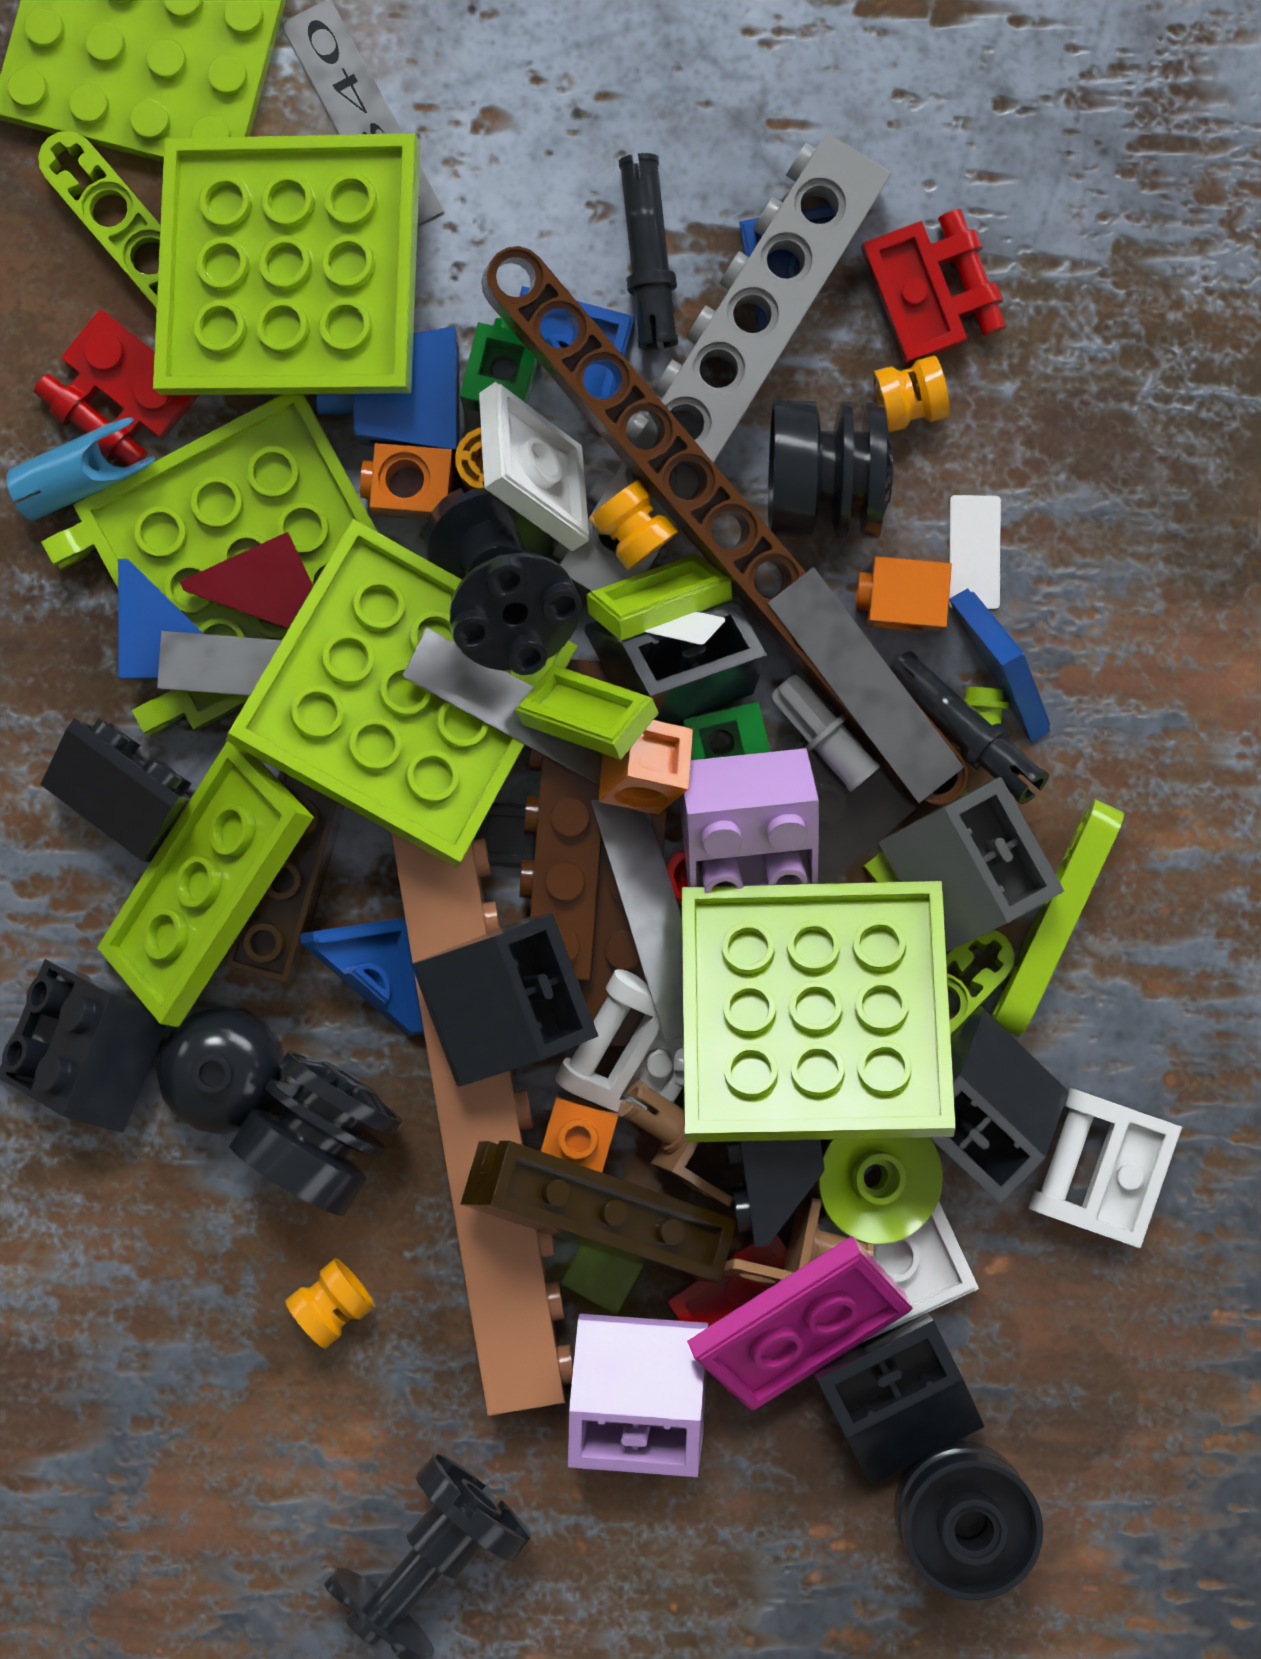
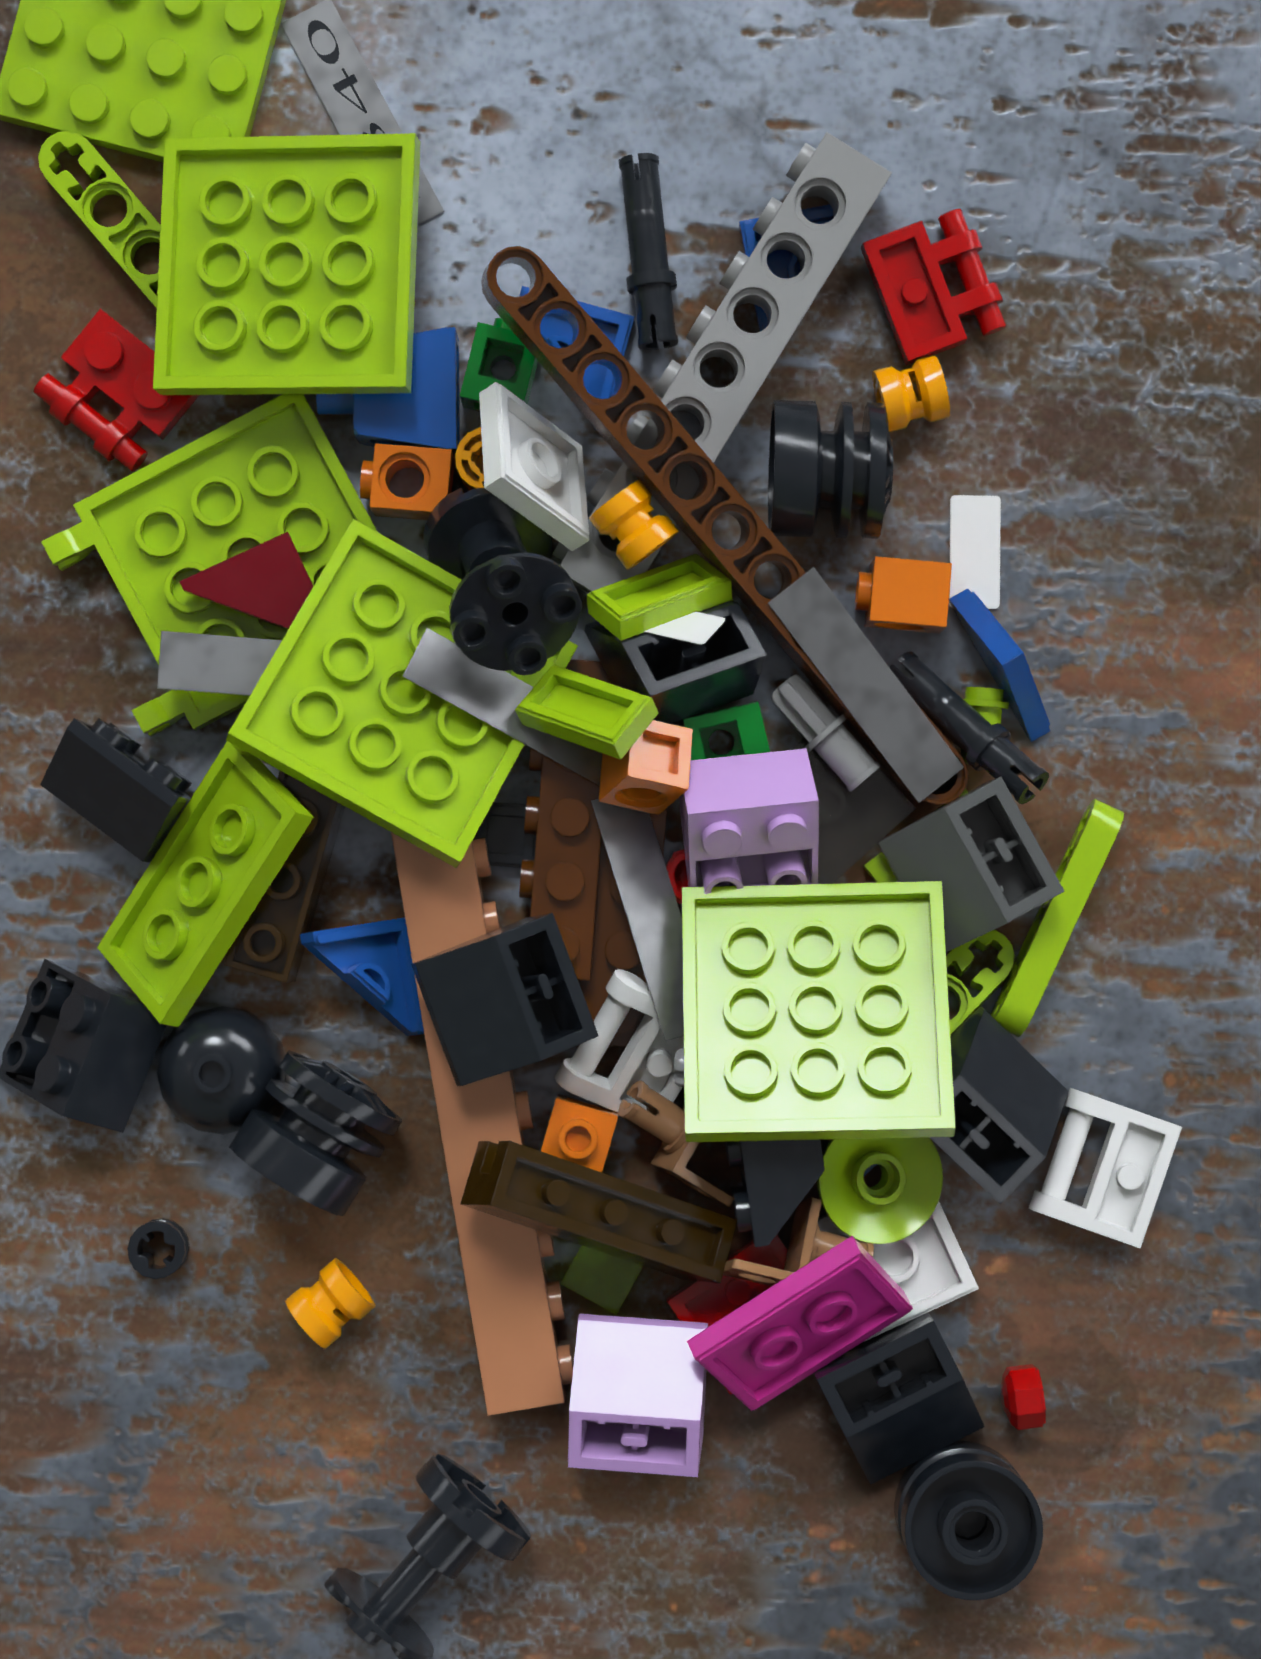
(68, 473): dark azure piece -> none
(141, 618): blue tile -> none
(144, 1261): none -> black bush
(1023, 1397): none -> red tile

